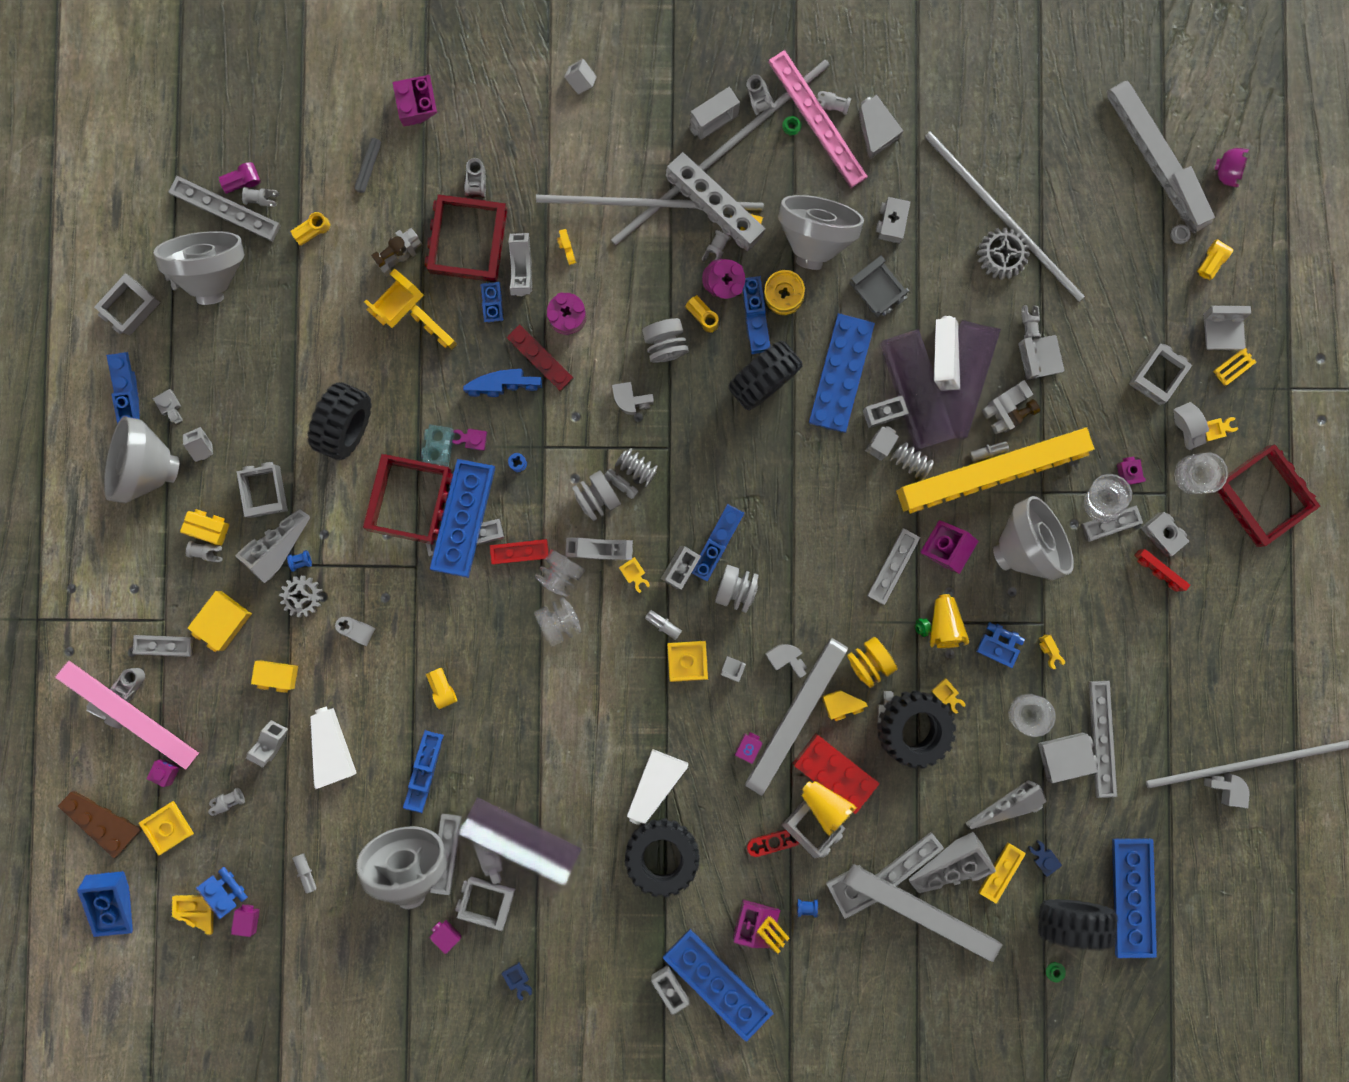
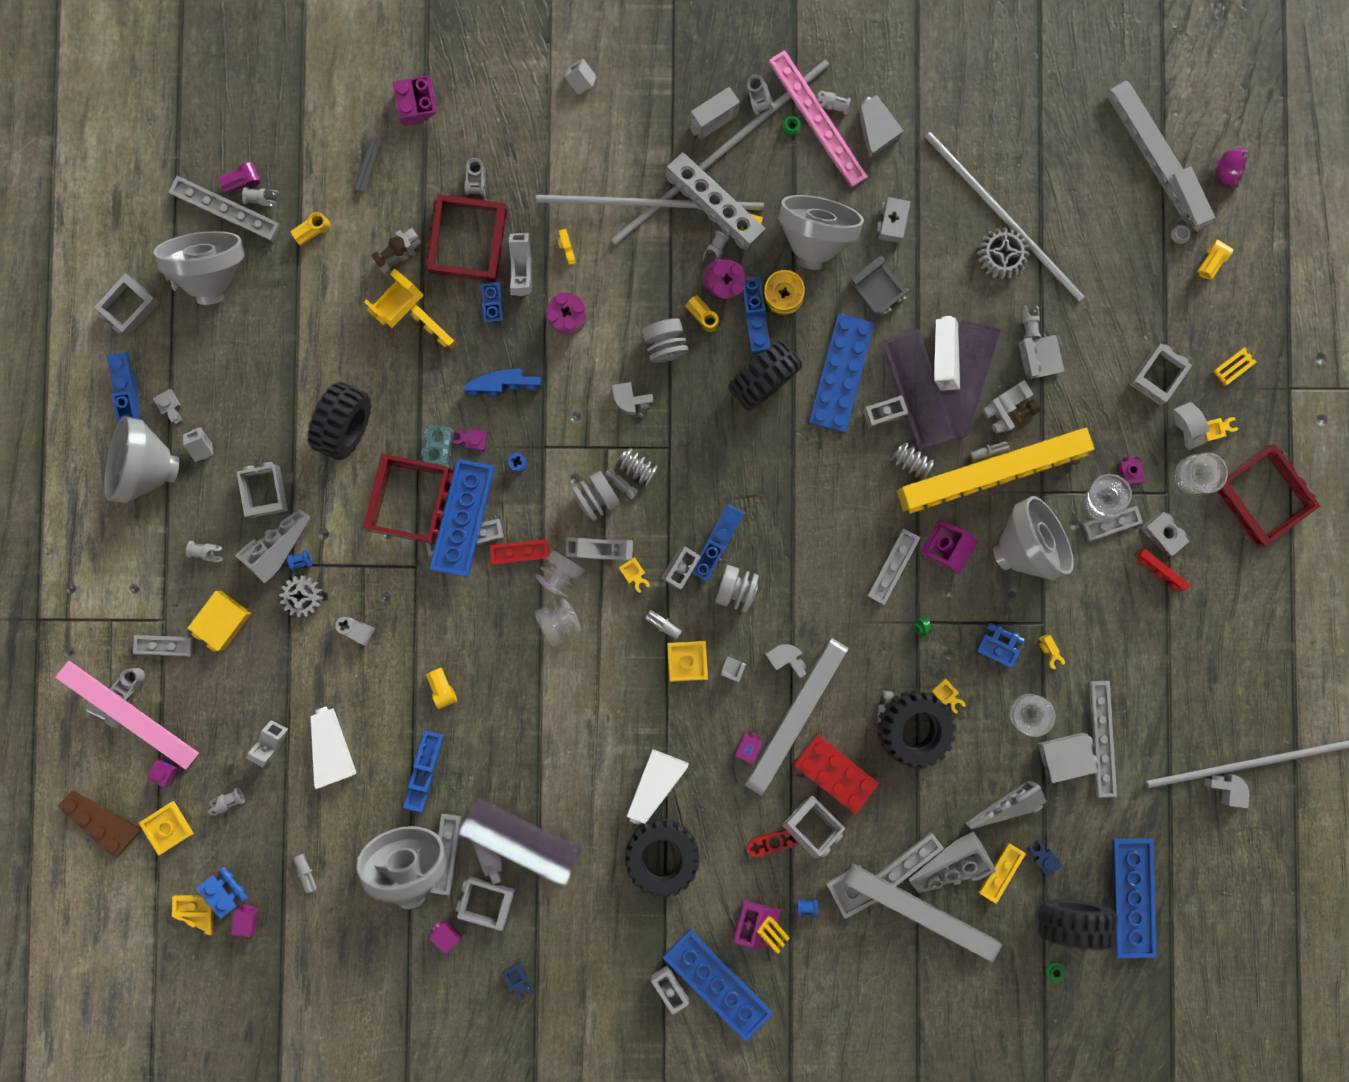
(107, 903): blue slope -> none
(205, 528): yellow brick -> none
(274, 675): yellow brick -> none
(539, 357): dark red plate -> none
(827, 806): yellow cone -> none
(841, 703): yellow slope -> none
(872, 662): yellow wheel -> none
(882, 442): light grey brick -> none
(947, 624): yellow cone -> none
(1225, 327): light grey bracket -> none

